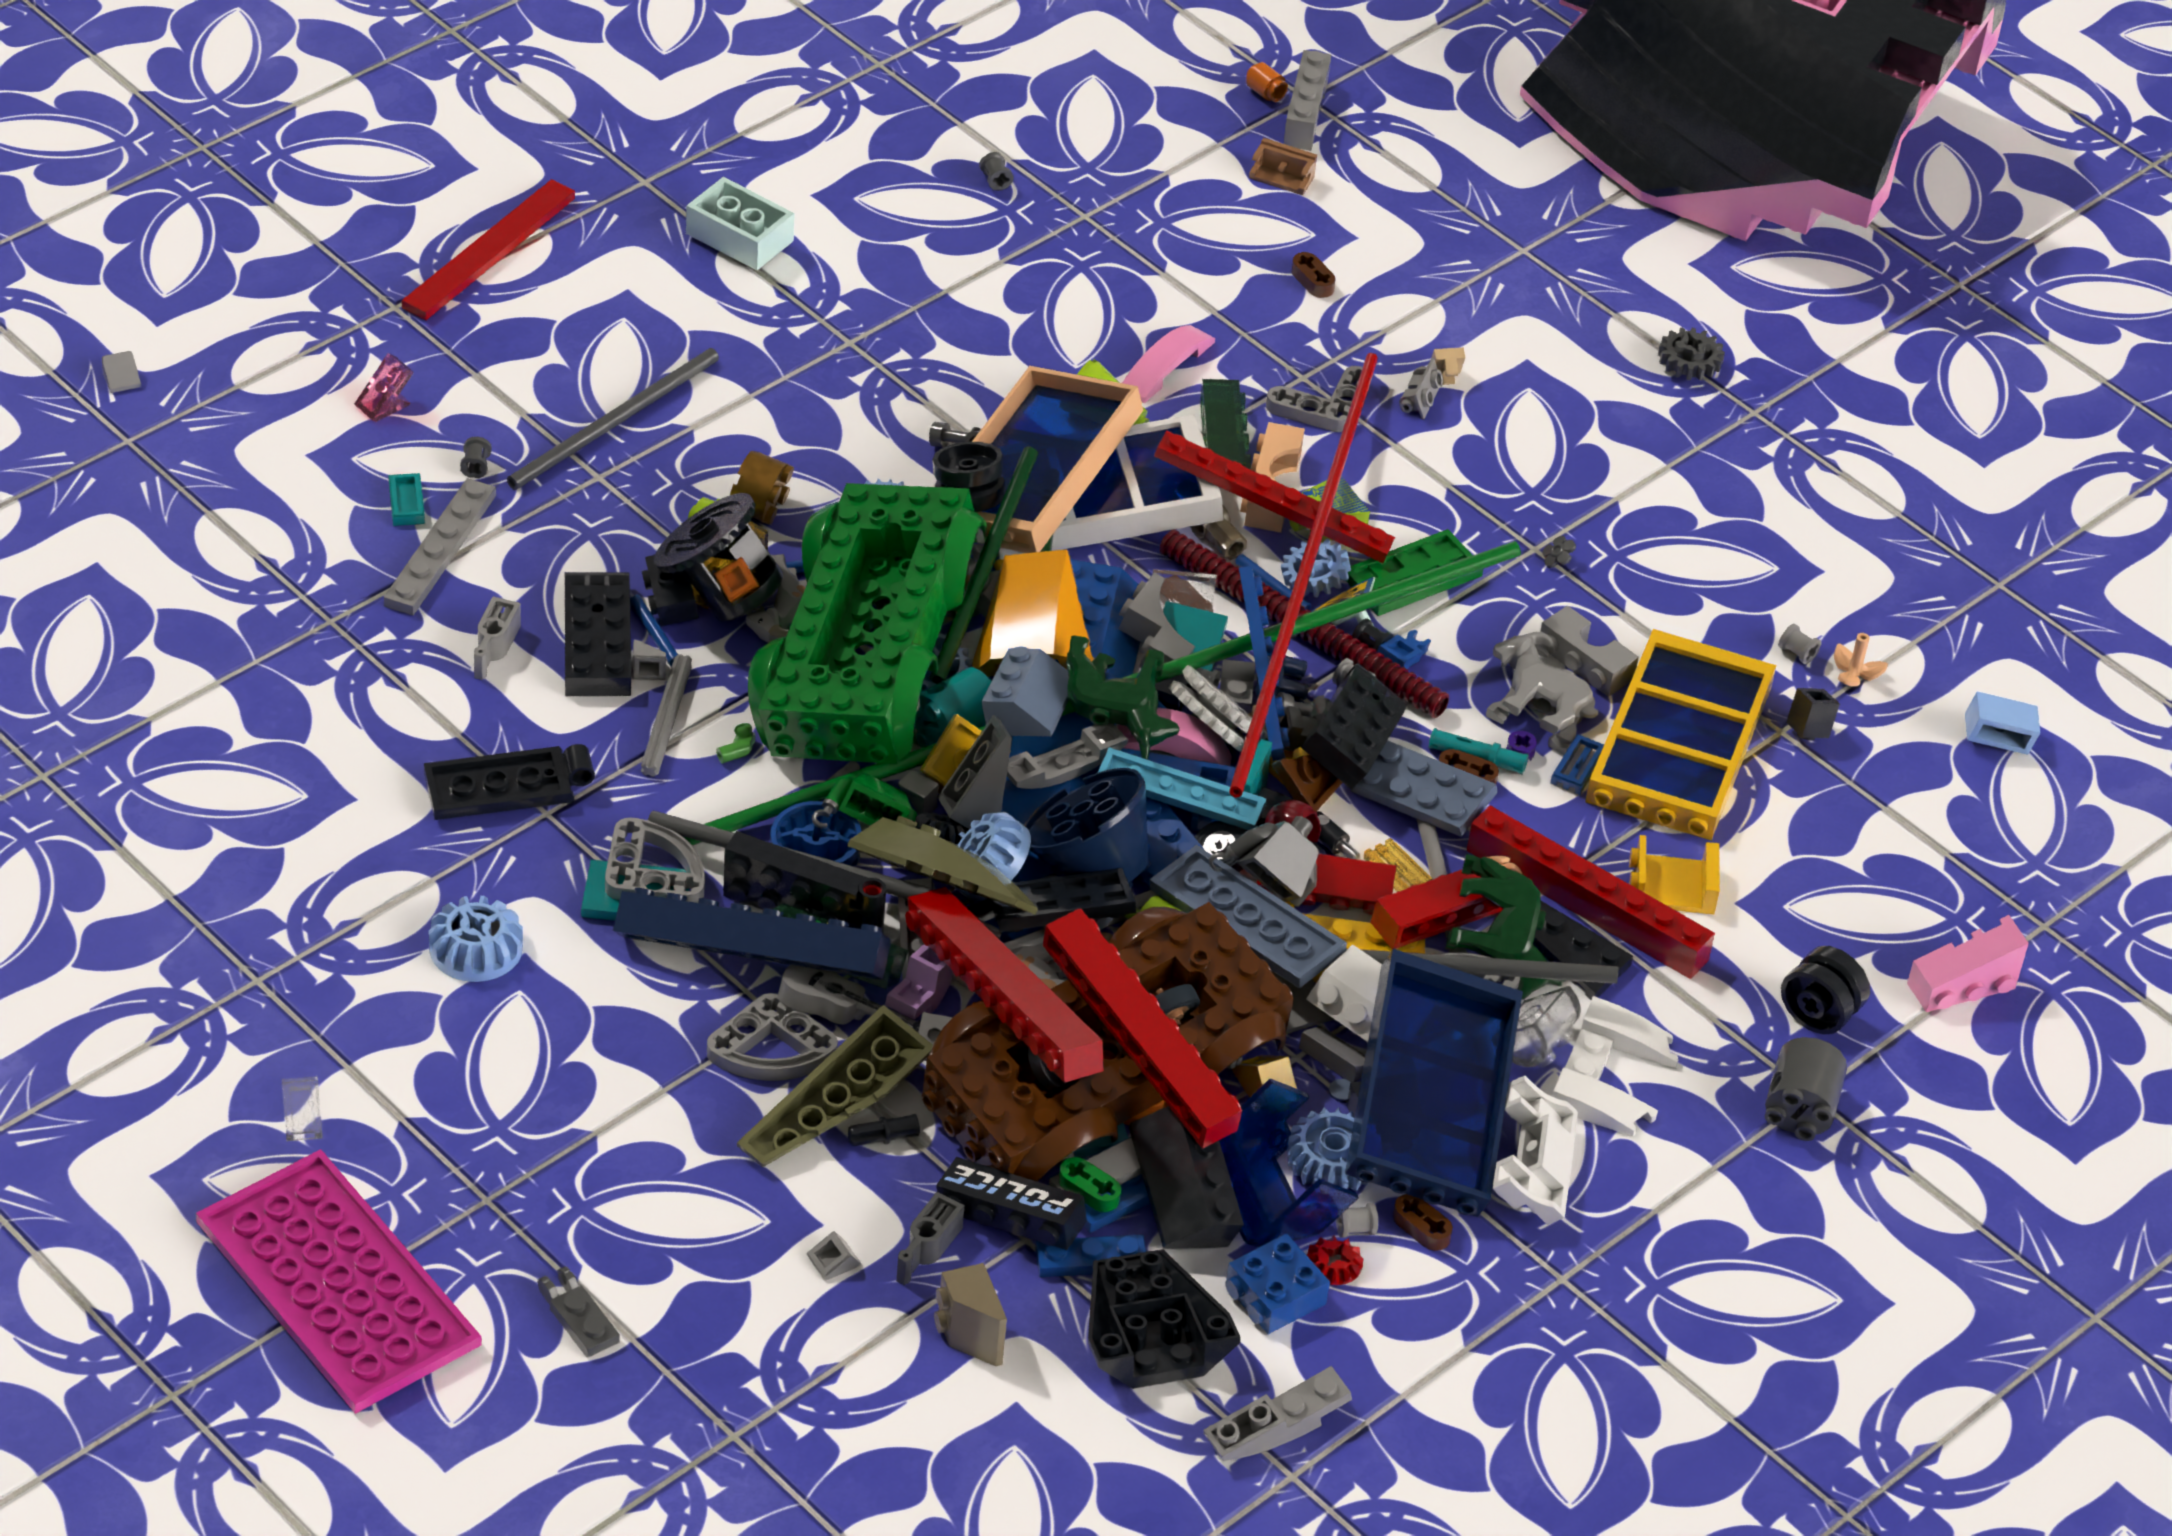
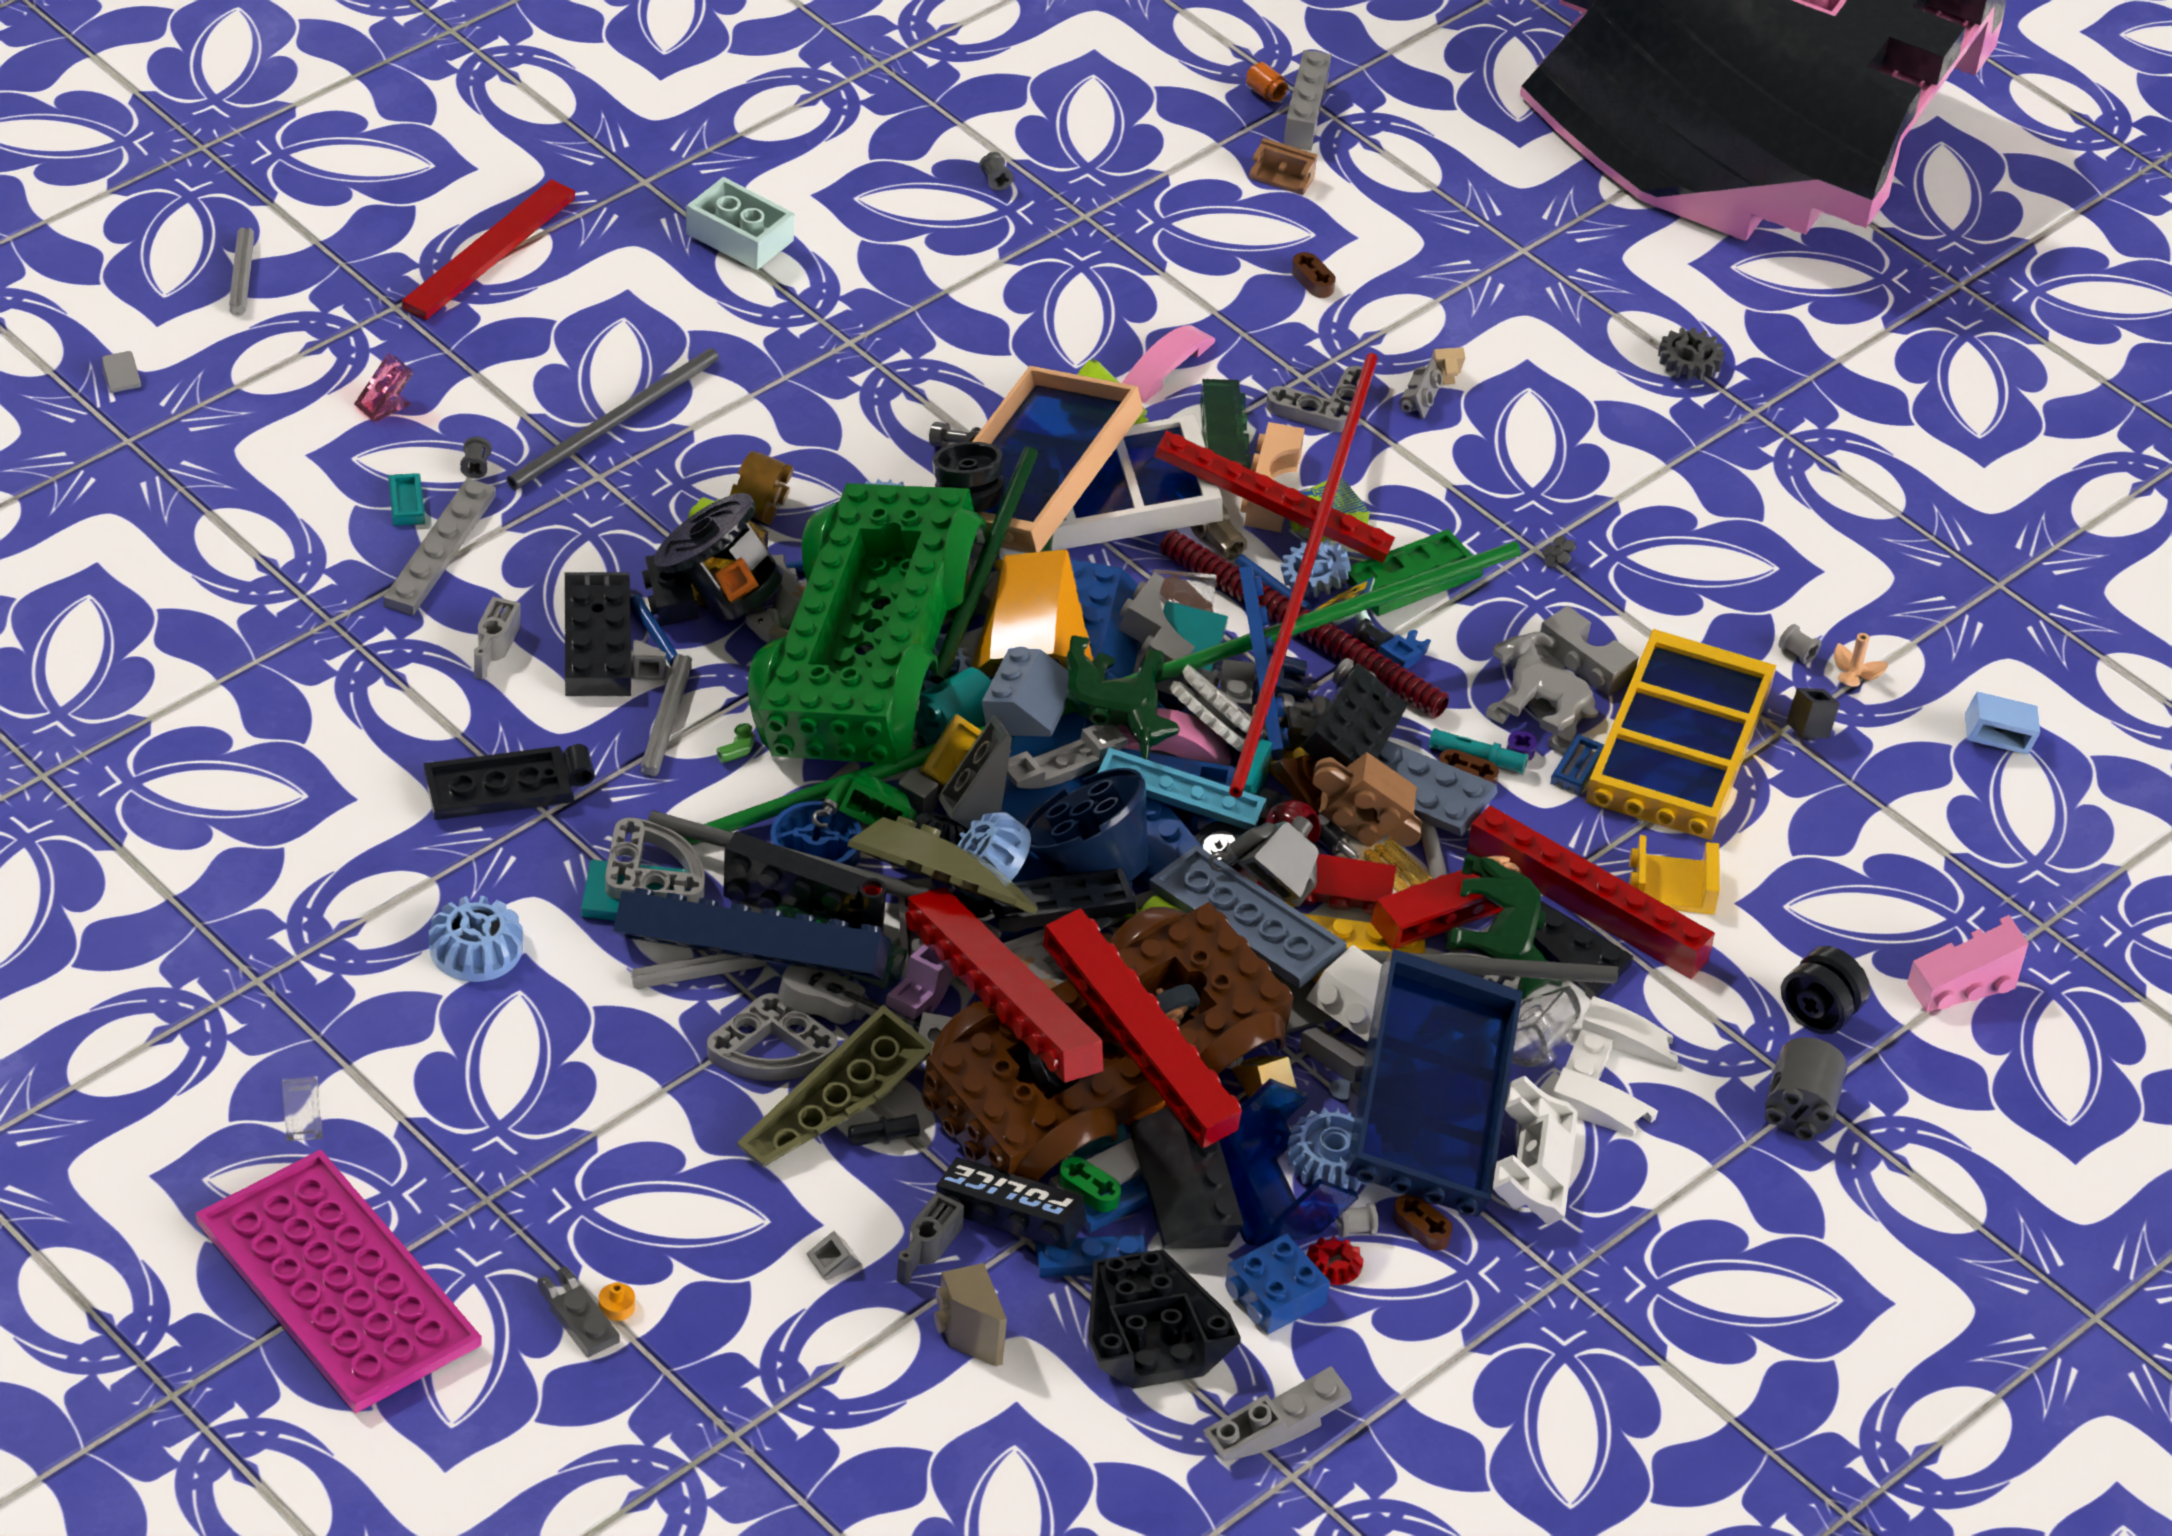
(241, 270): none -> light grey axle
(617, 1301): none -> light orange tile
(691, 969): none -> light grey axle
(1368, 800): none -> medium nougat brick

